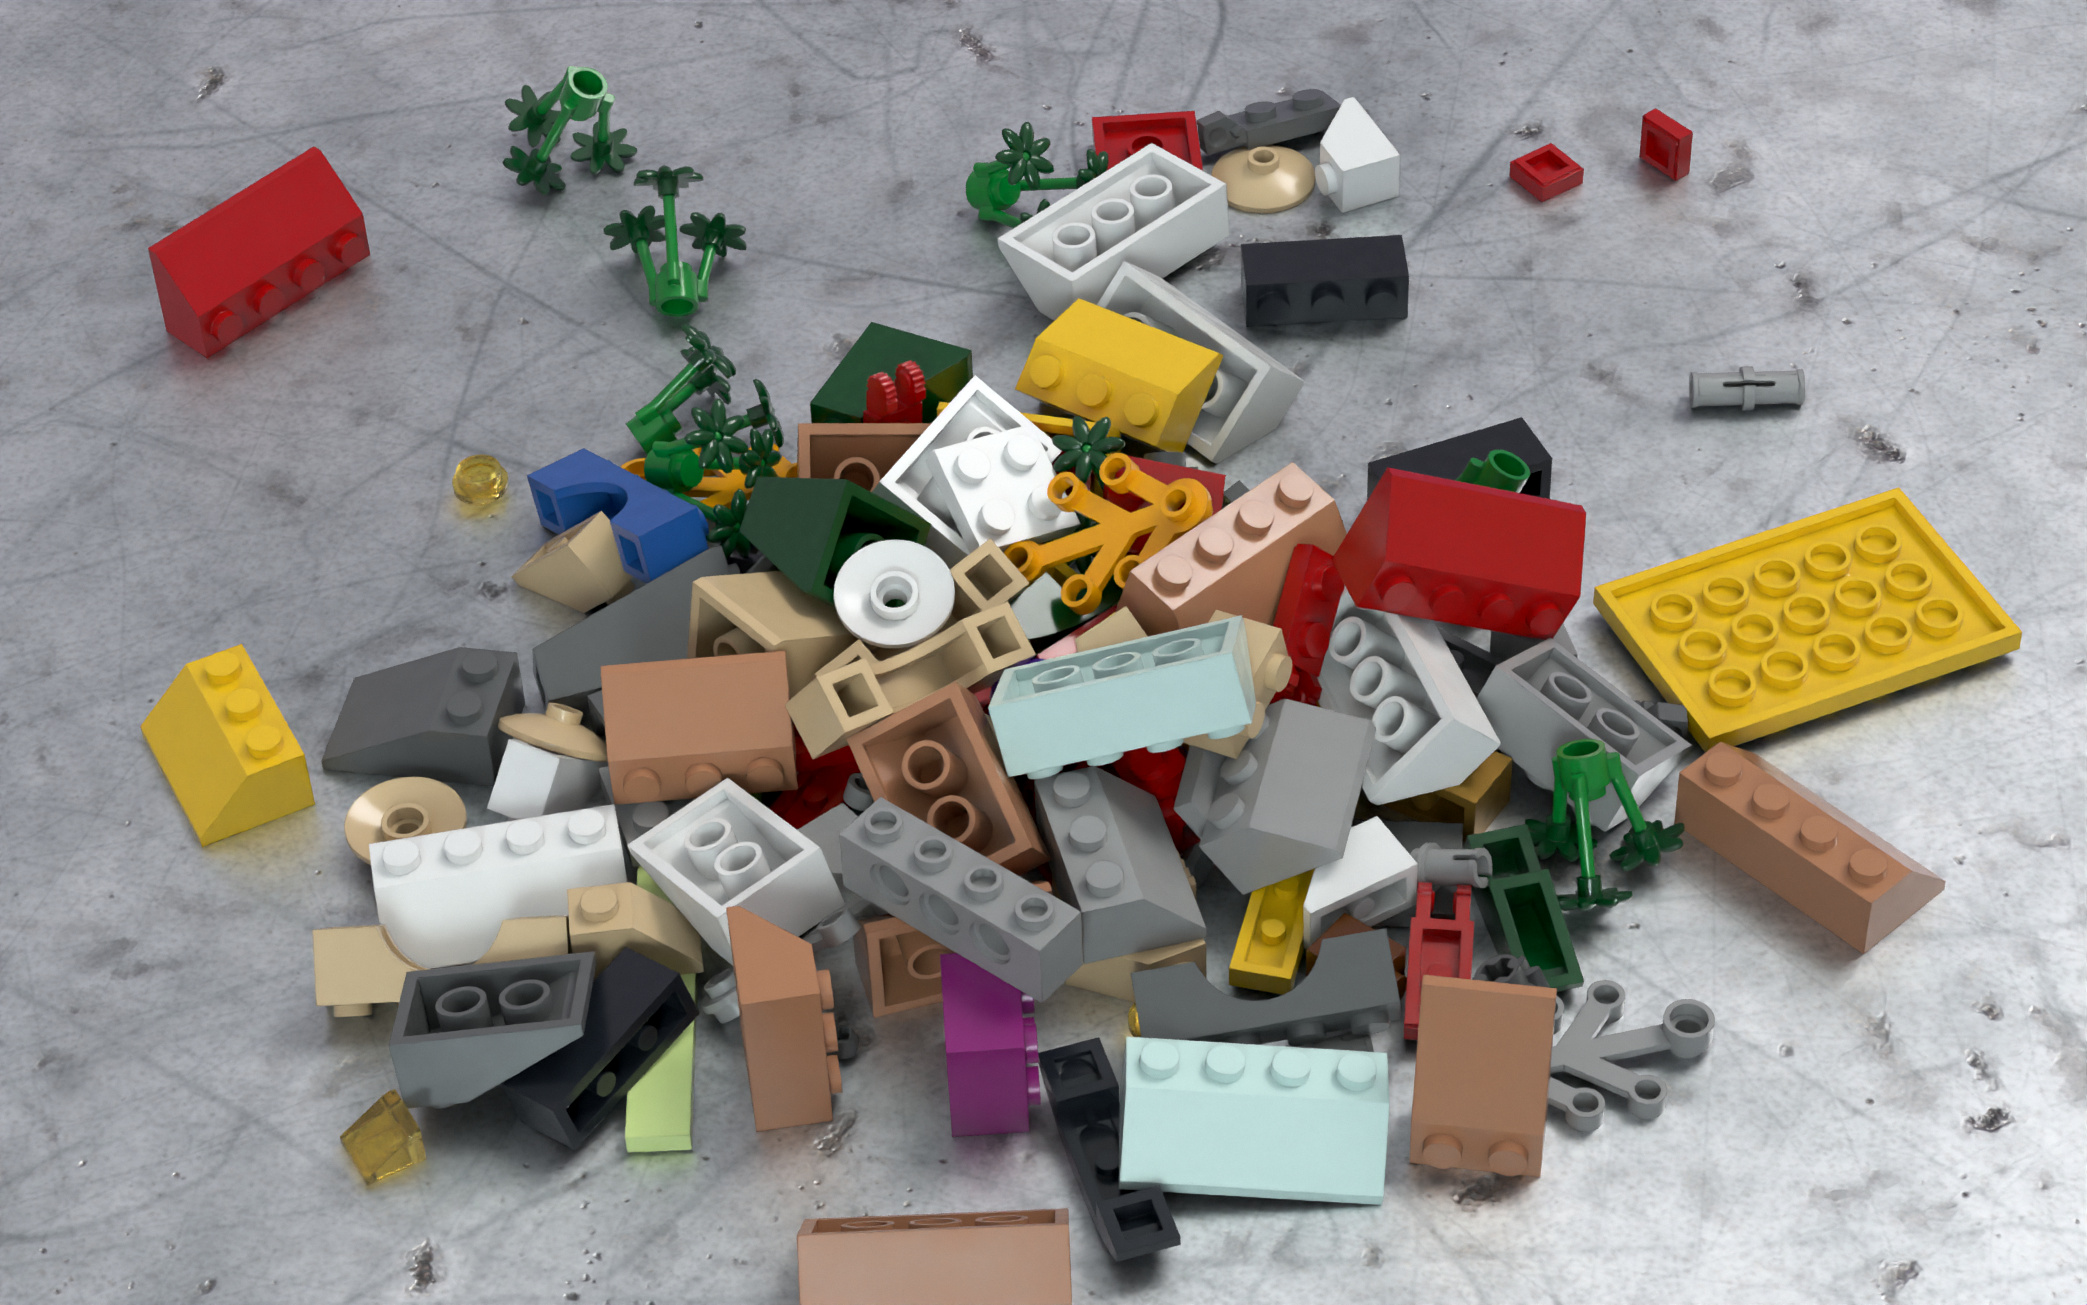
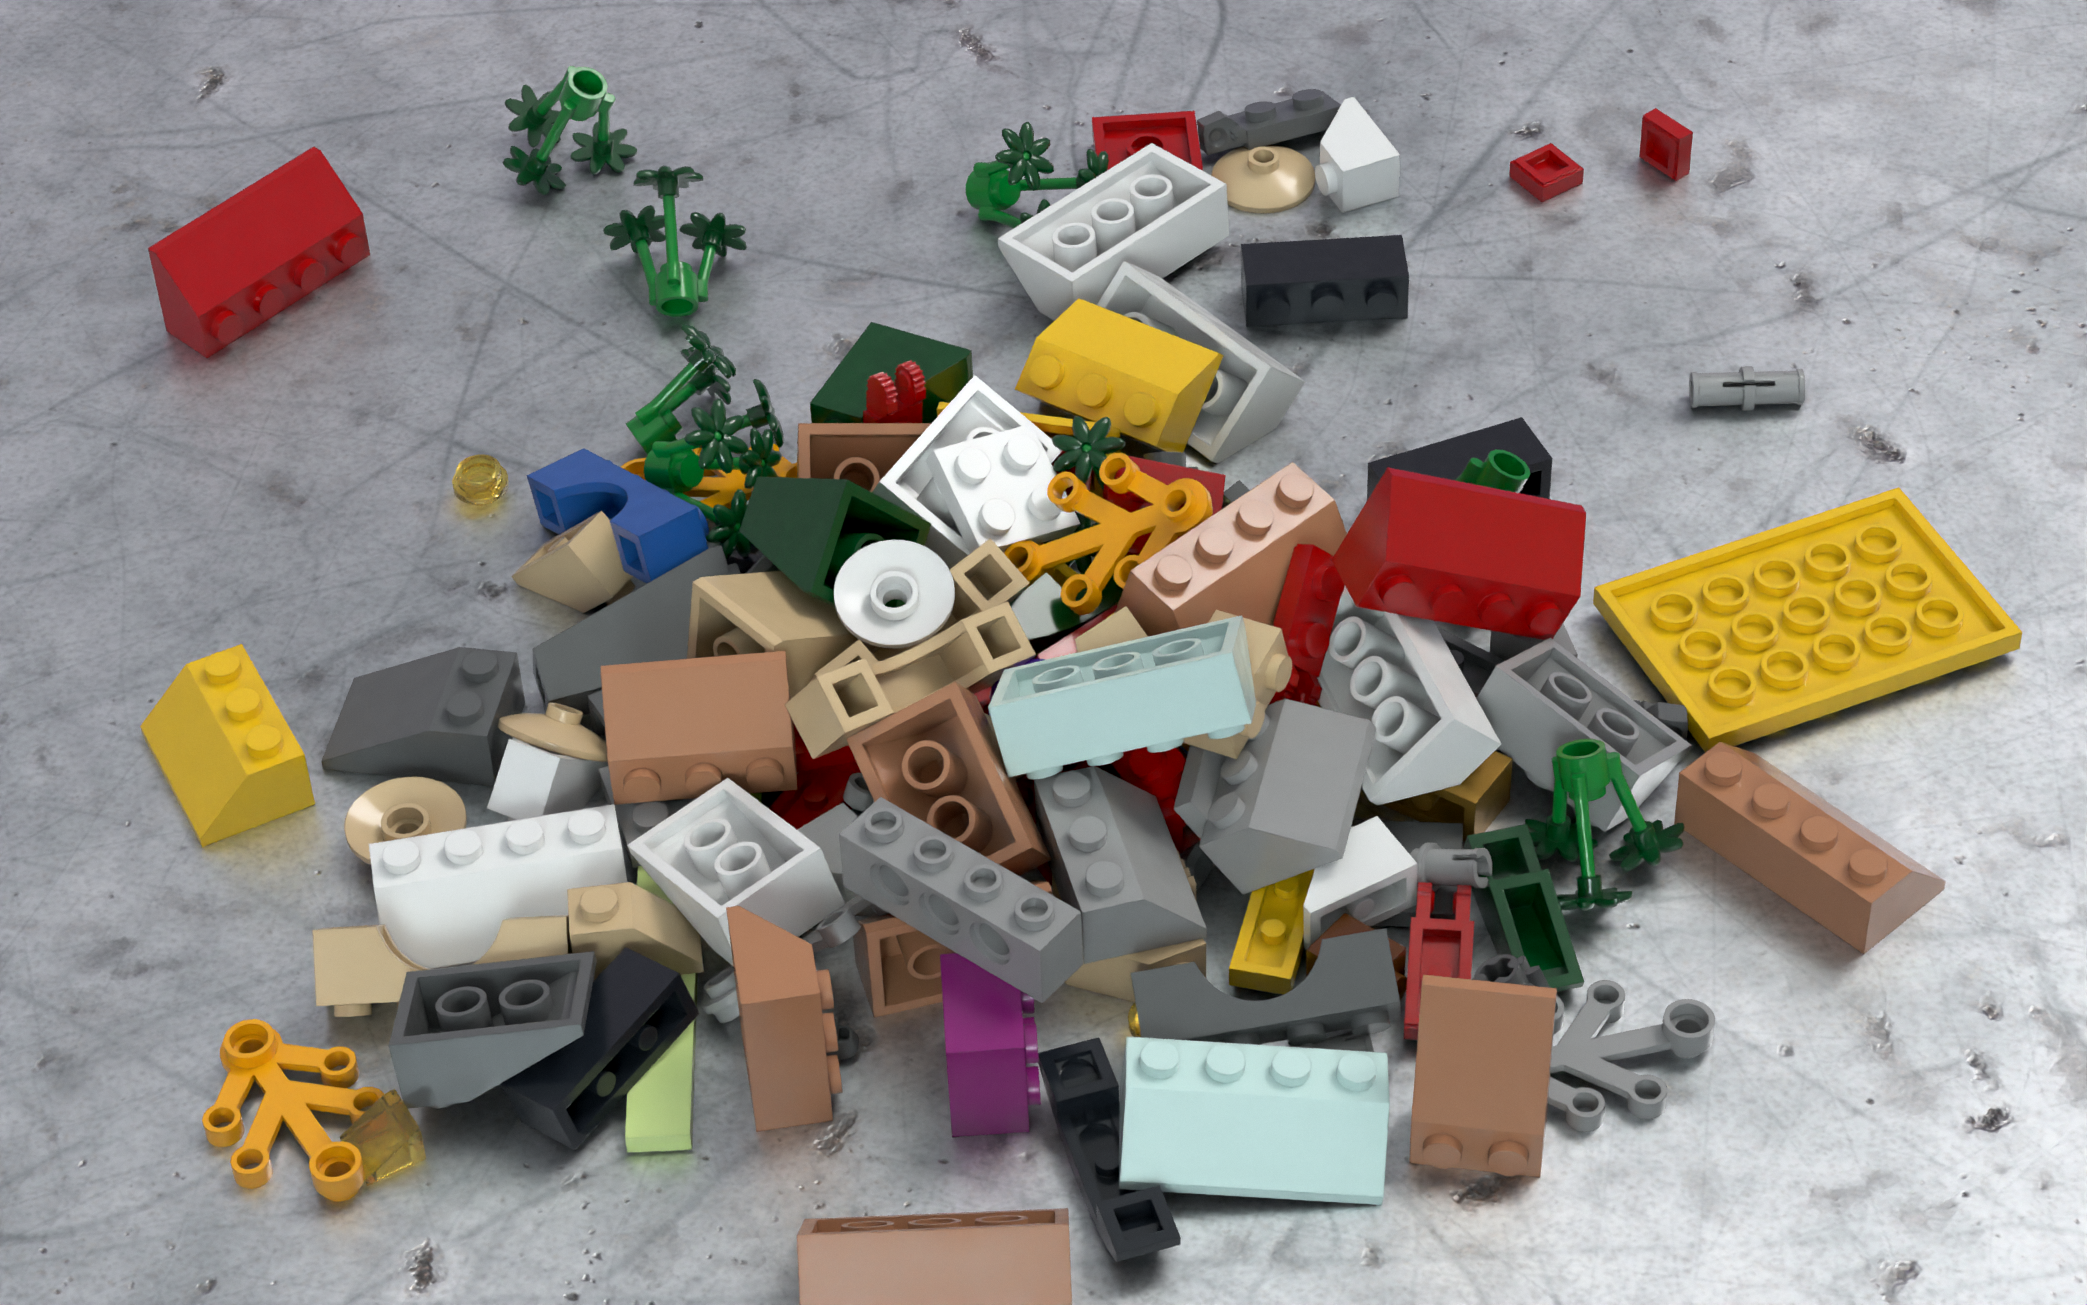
(256, 1053): none -> light orange plant

